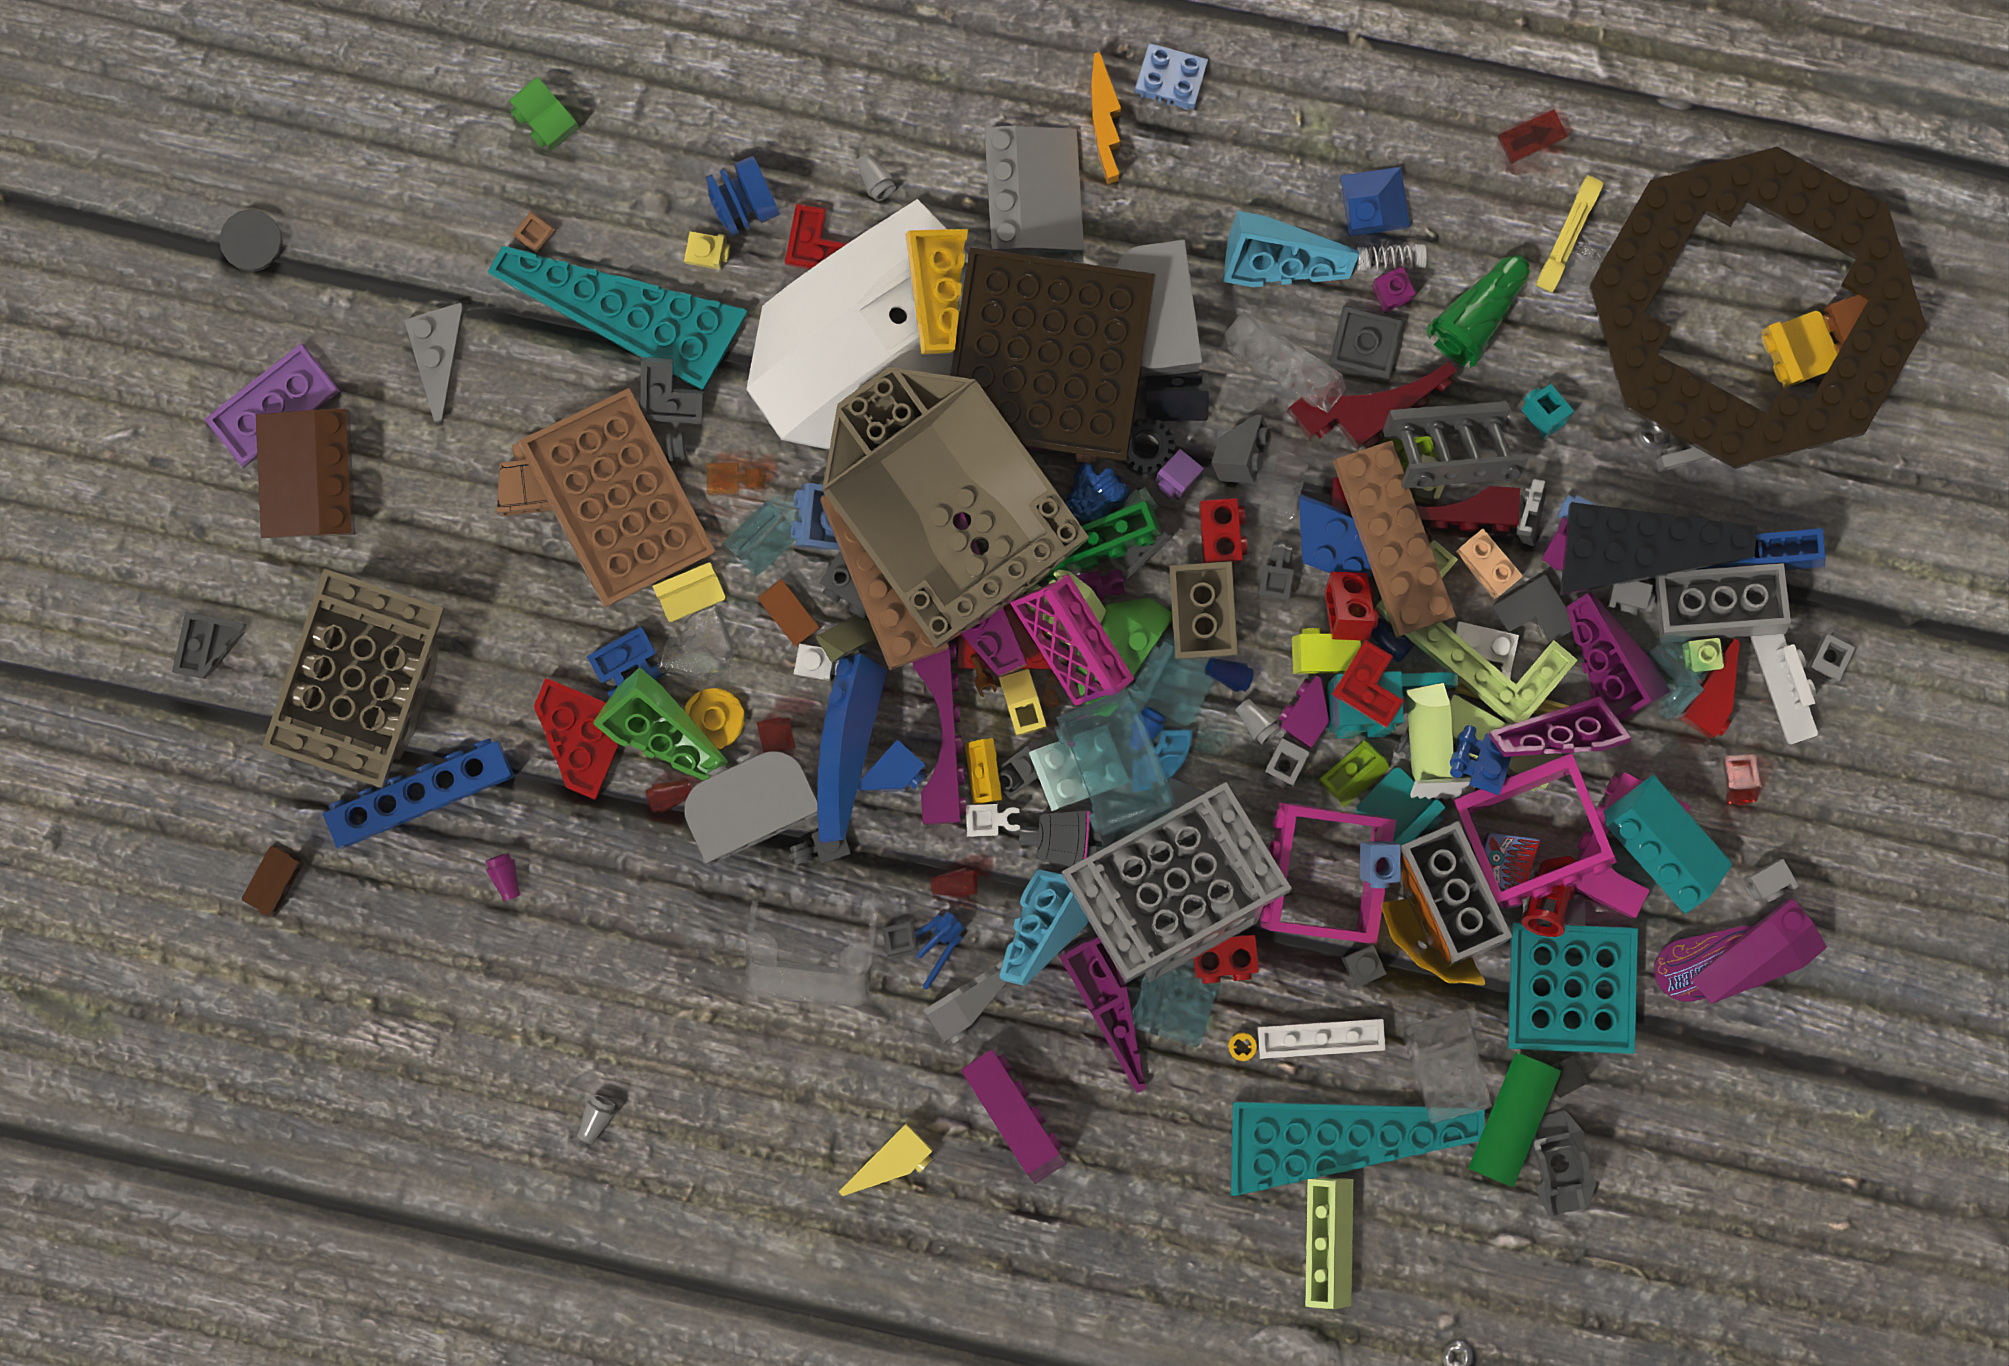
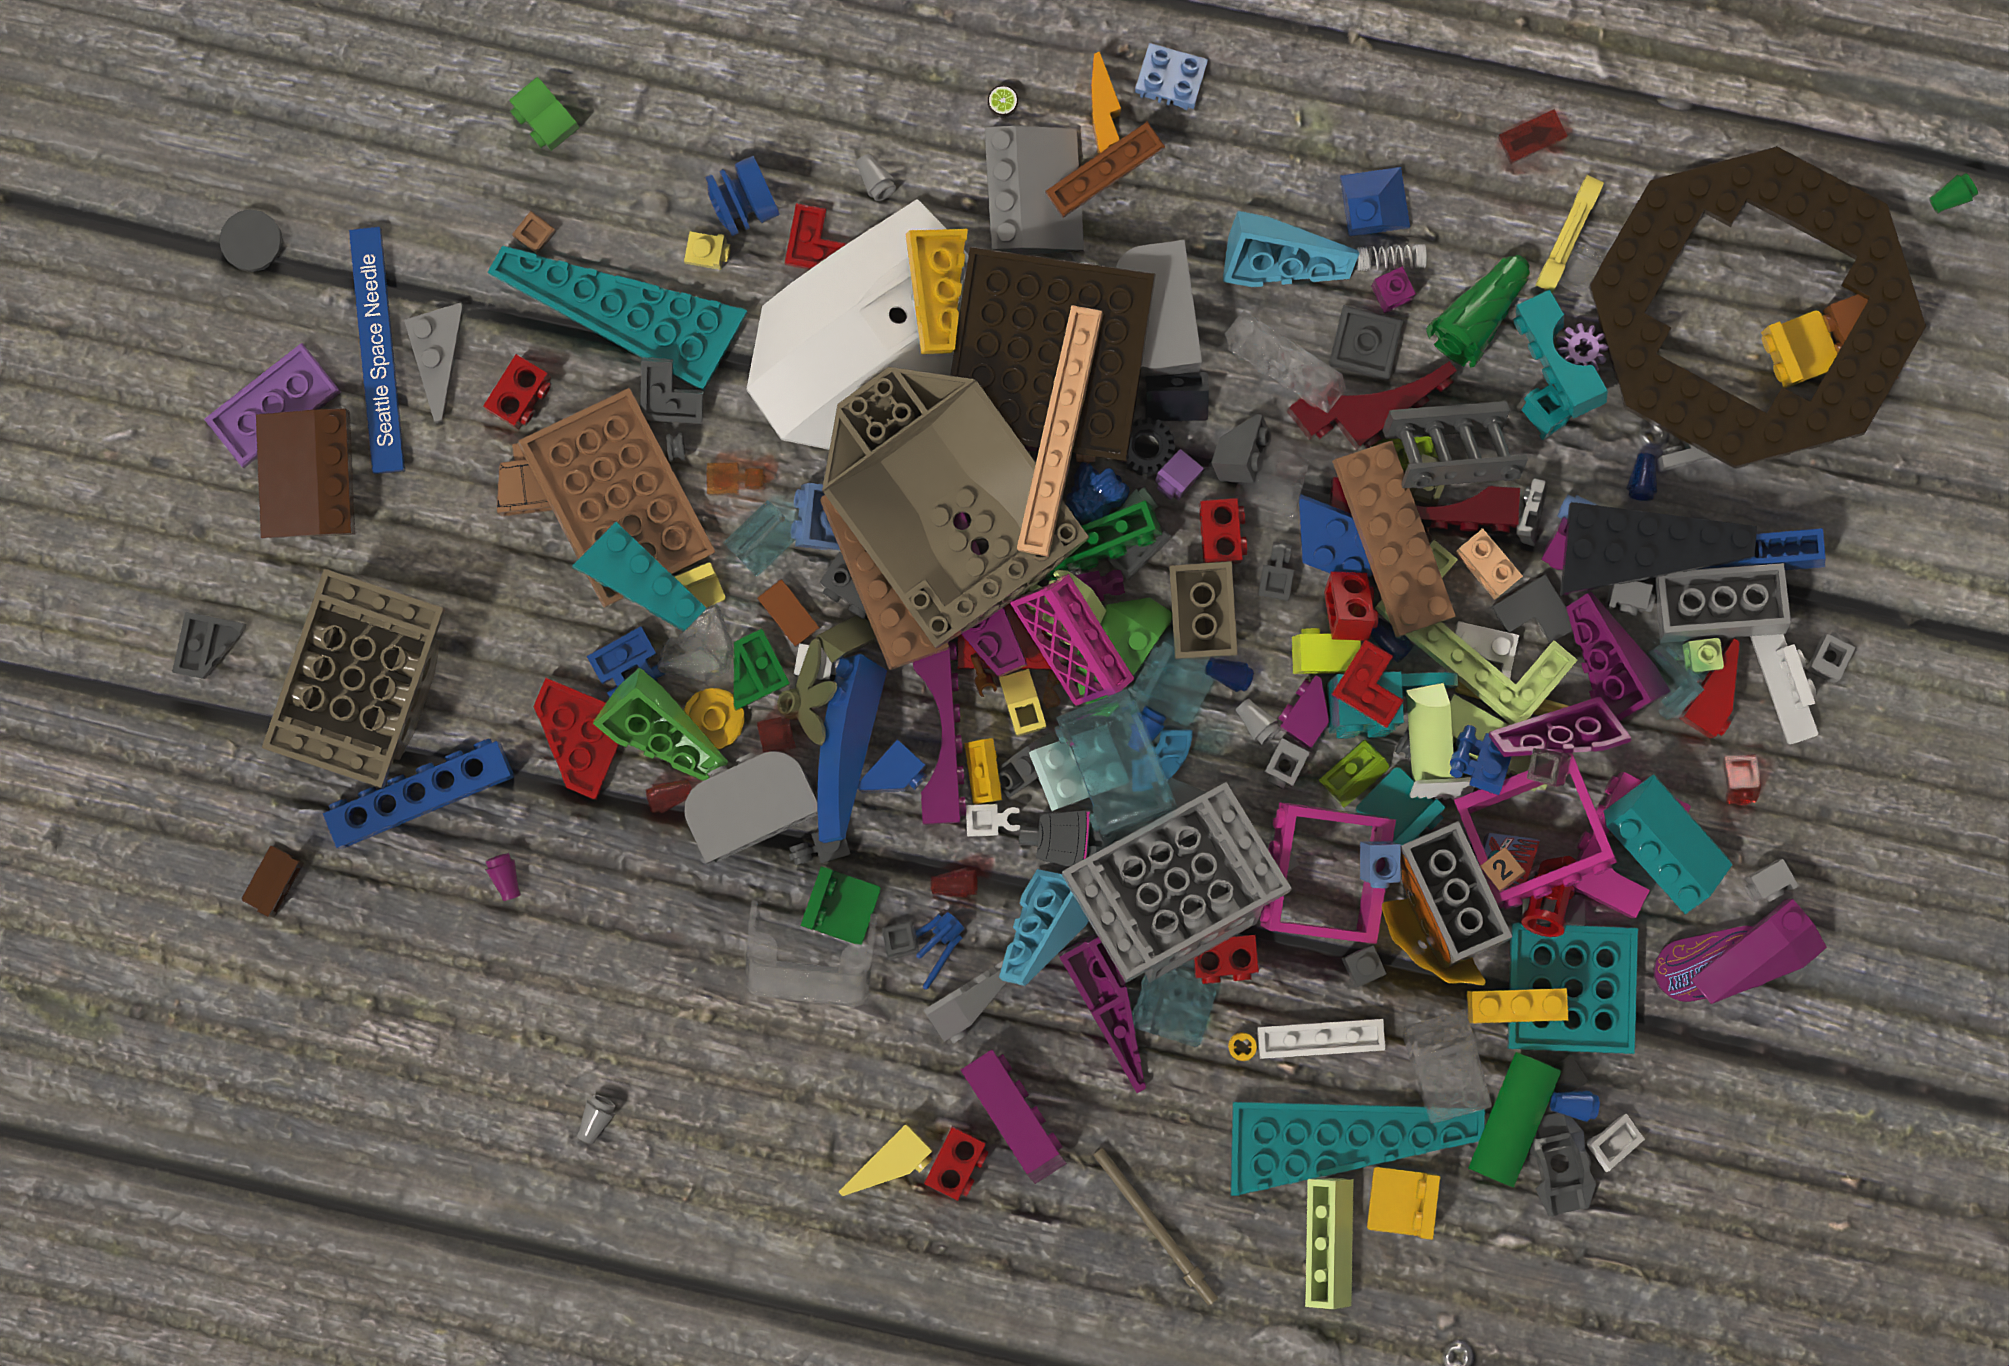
(377, 350): none -> blue tile
(510, 388): none -> red brick
(632, 571): none -> teal wing
(755, 670): none -> green wing
(799, 702): none -> olive plant
(840, 906): none -> green bracket
(949, 1160): none -> red brick
(1002, 101): none -> tile
(1060, 431): none -> light nougat tile
(1105, 169): none -> dark orange tile
(1192, 1275): none -> dark tan bar
(1403, 1202): none -> yellow bracket
(1502, 869): none -> medium nougat tile
(1517, 1005): none -> yellow brick
(1548, 767): none -> clear smoke slope
(1577, 337): none -> lavender gear
(1577, 385): none -> teal arch
(1577, 1104): none -> blue cone
(1615, 1142): none -> white slope
(1643, 480): none -> clear blue cone
(1954, 193): none -> green cone

